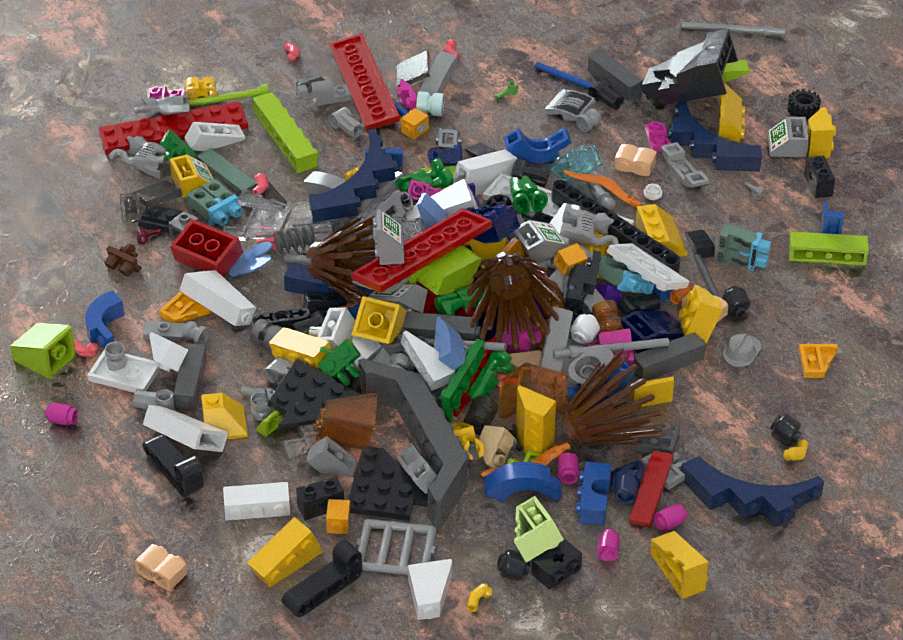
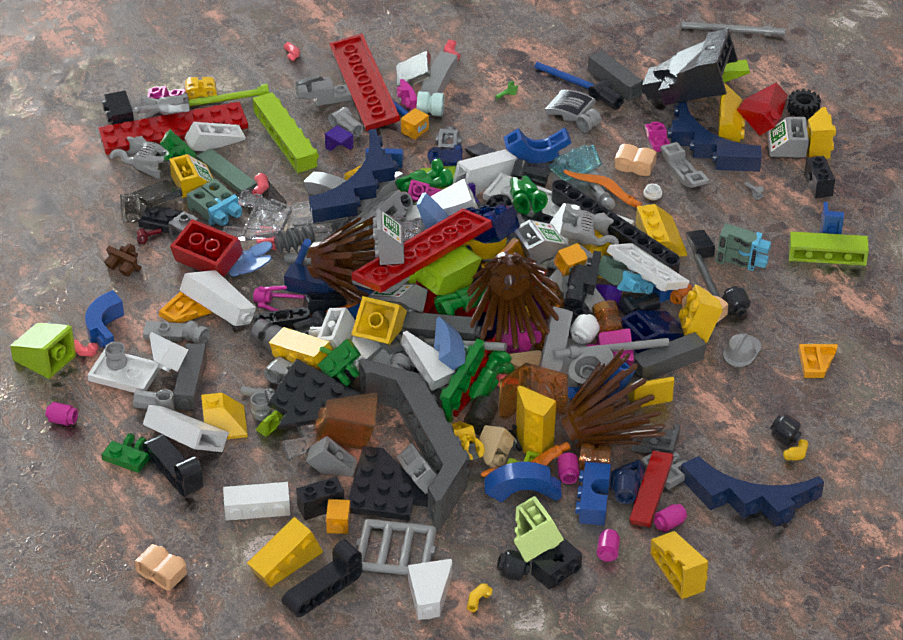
(117, 107): none -> black brick
(126, 456): none -> green hinge
(264, 295): none -> dark pink plant
(303, 251): none -> blue bar
(338, 136): none -> dark purple panel
(591, 454): none -> clear orange wheel
(764, 108): none -> red wedge

